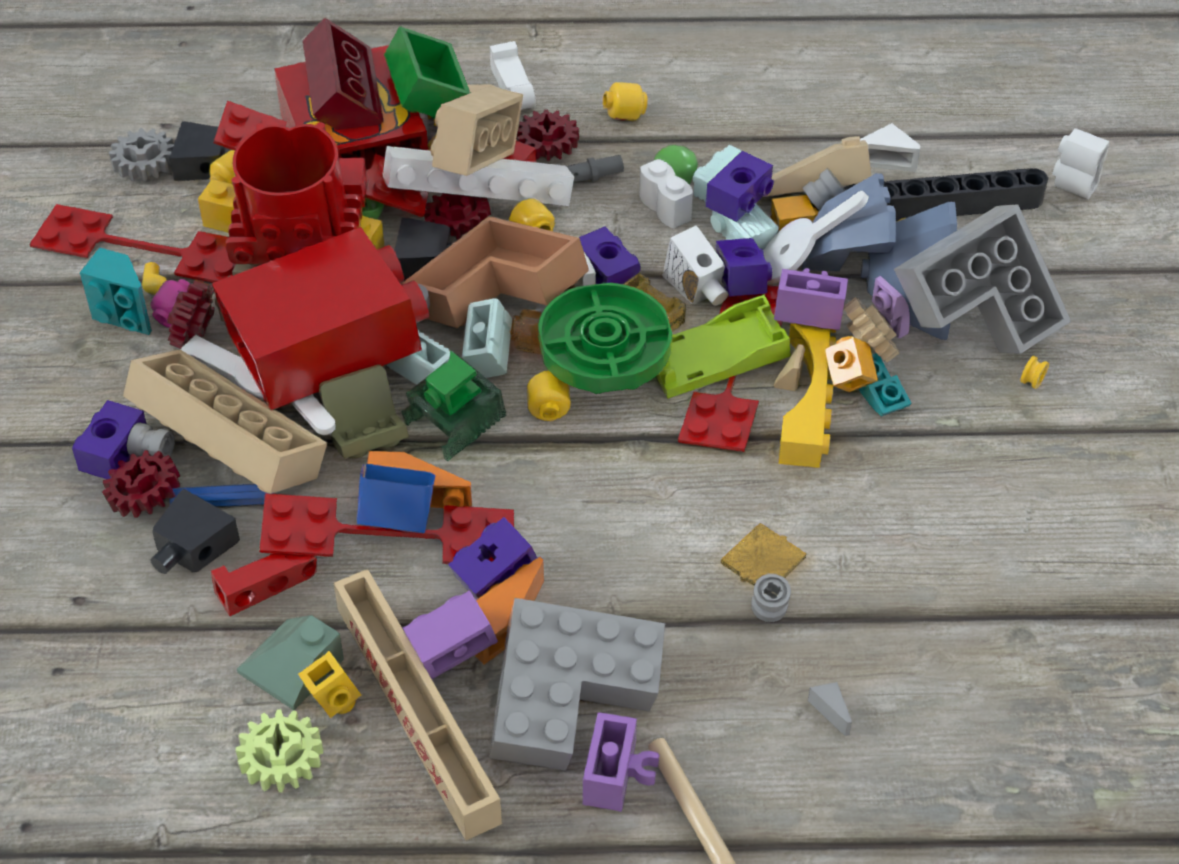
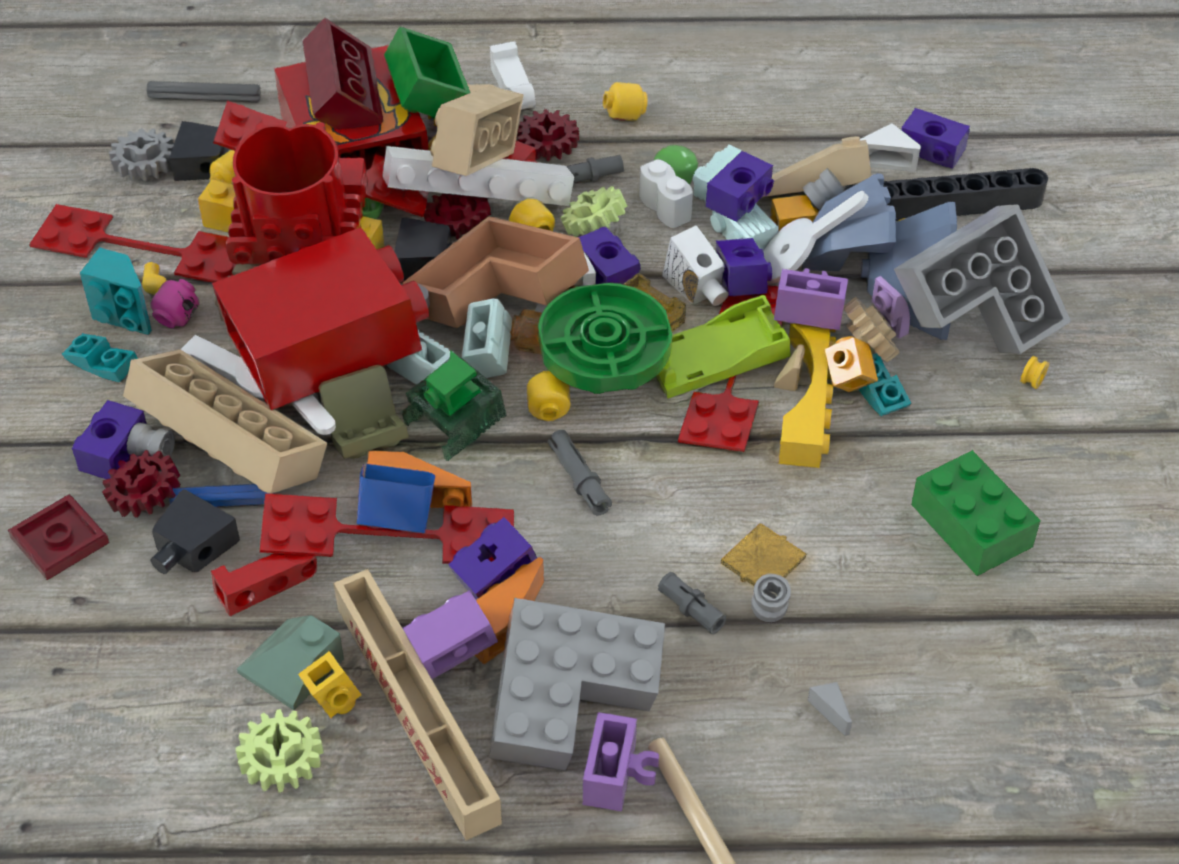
(58, 536): none -> dark red tile
(99, 358): none -> teal slope
(191, 313): dark red gear -> none
(203, 91): none -> dark grey axle
(585, 482): none -> dark grey pin
(593, 211): none -> yellowish green gear
(692, 602): none -> dark grey pin
(939, 137): none -> dark purple brick
(975, 512): none -> green piece
(1080, 163): white brick -> none

